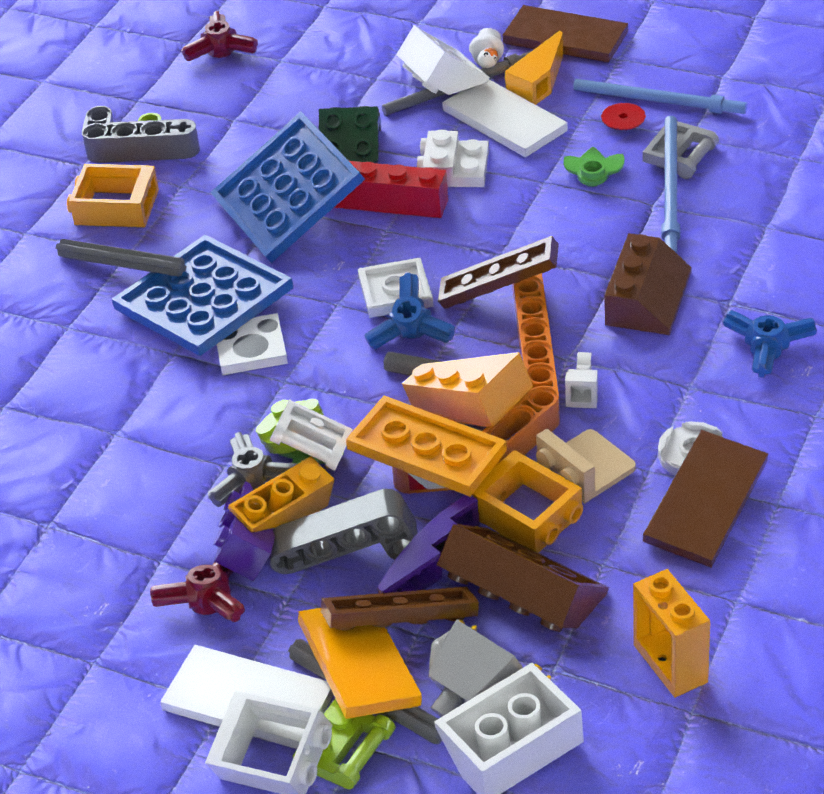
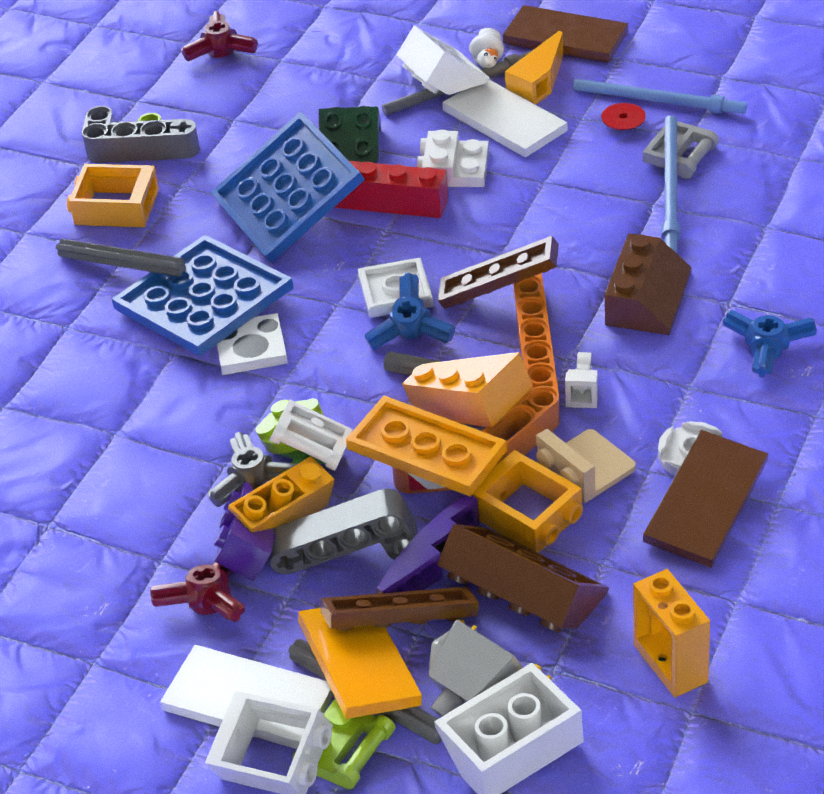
(593, 167): bright green plate -> none

